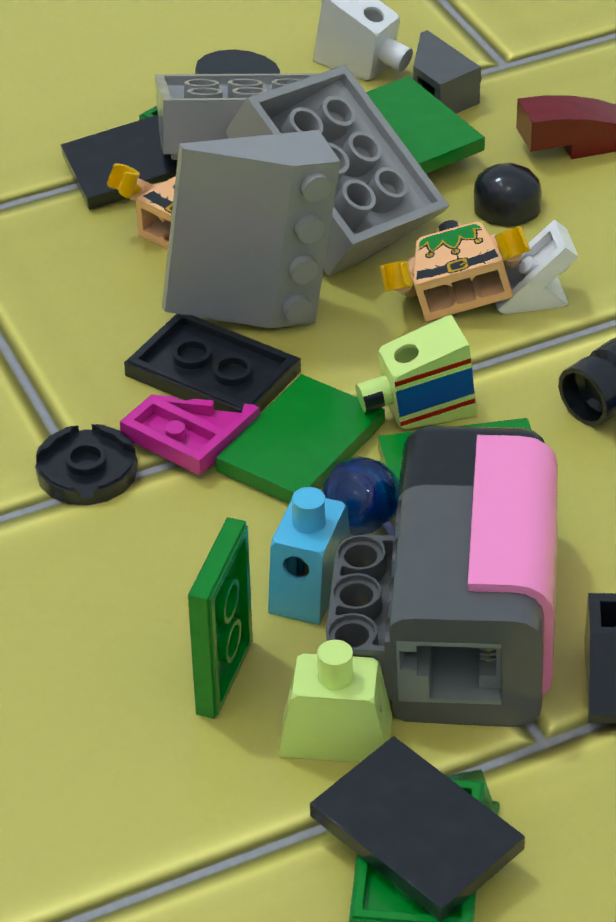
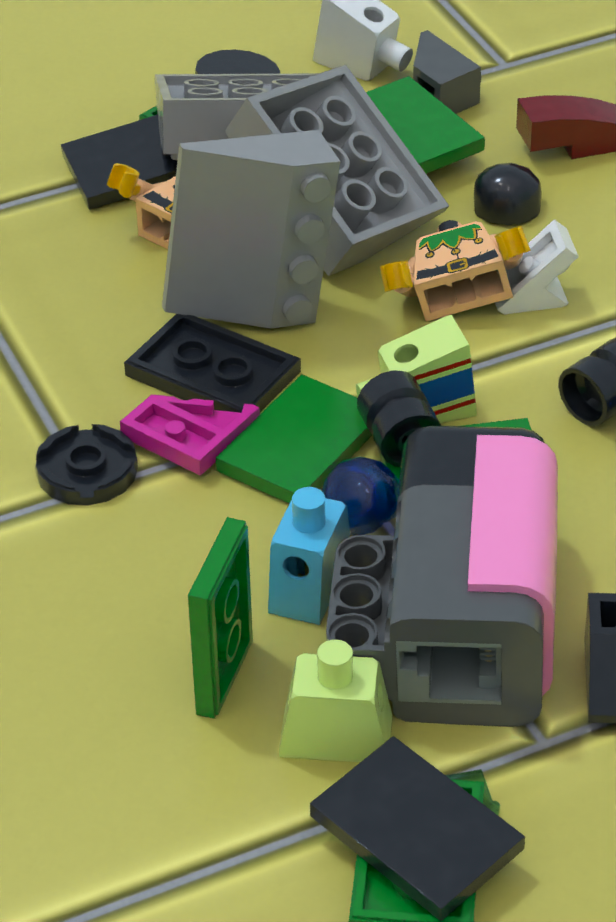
(393, 410): none -> black wheel

